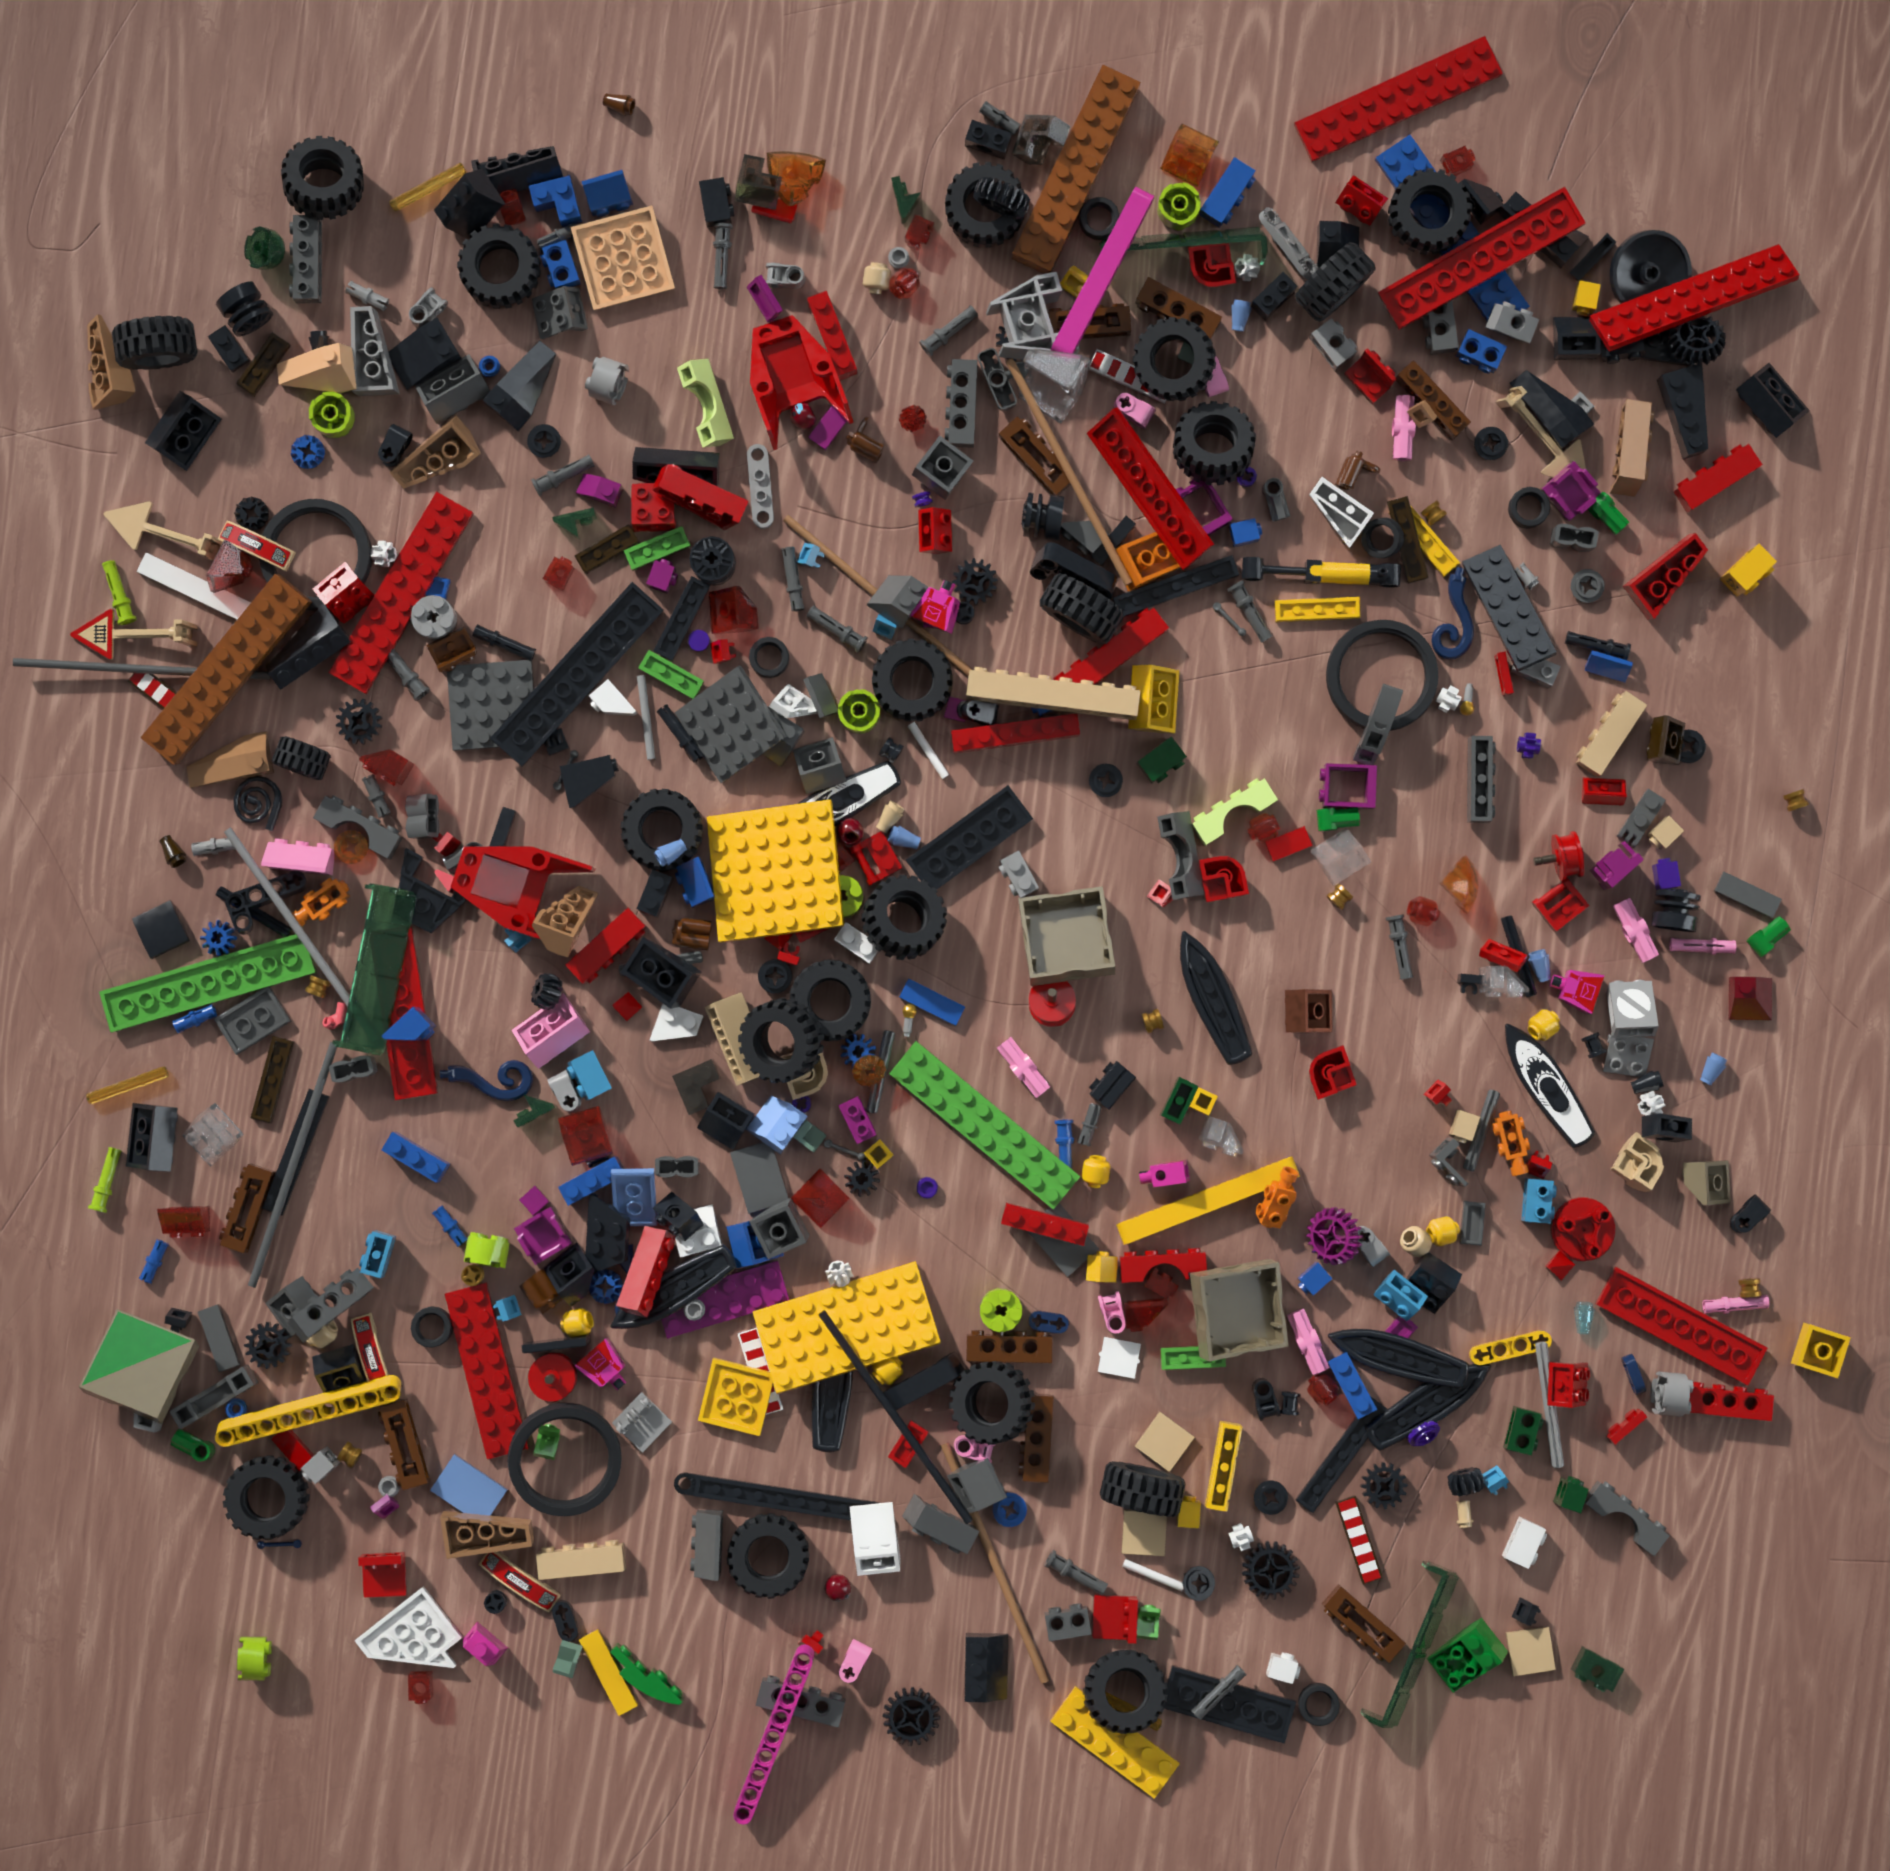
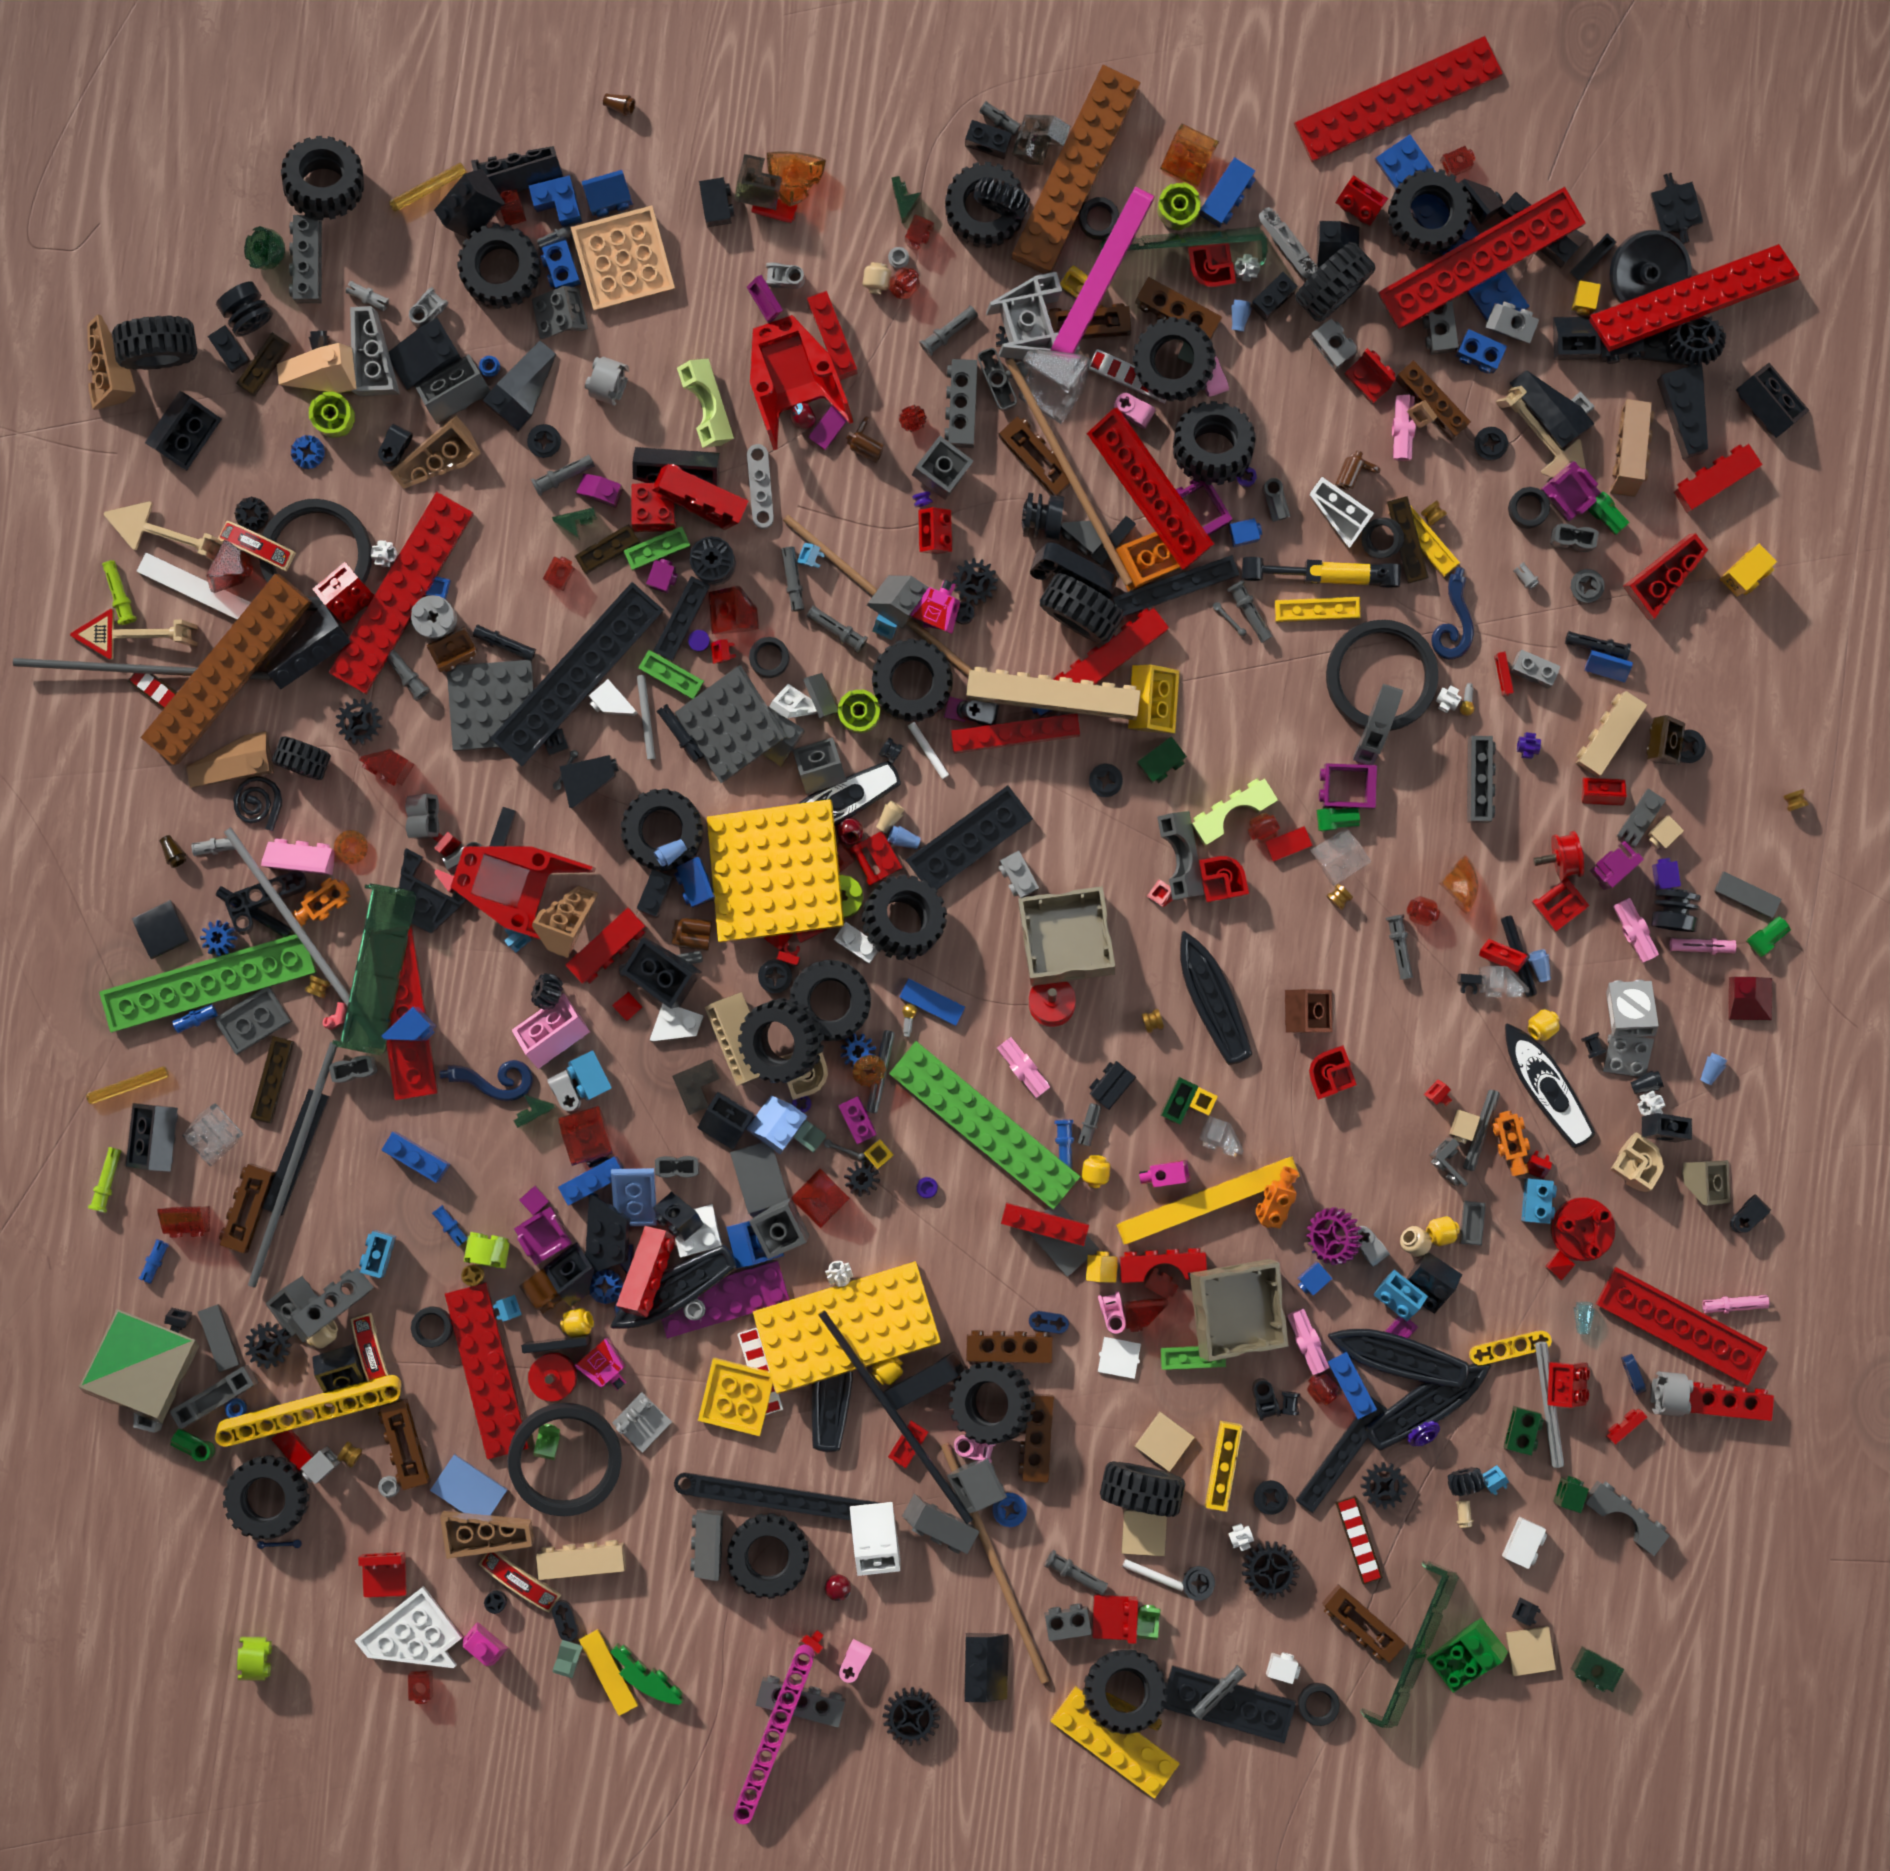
(376, 796): dark grey pin -> none
(381, 840): dark grey arch -> none
(385, 1506): magenta tile -> none
(722, 246): dark grey pin -> none
(1000, 1322): lime brick -> none
(1189, 1512): yellow brick -> none
(1509, 608): black plate -> none
(1578, 989): torso -> none
(1676, 208): none -> black plate
(1750, 1287): pearl gold wheel -> none
(1820, 1350): yellow brick -> none

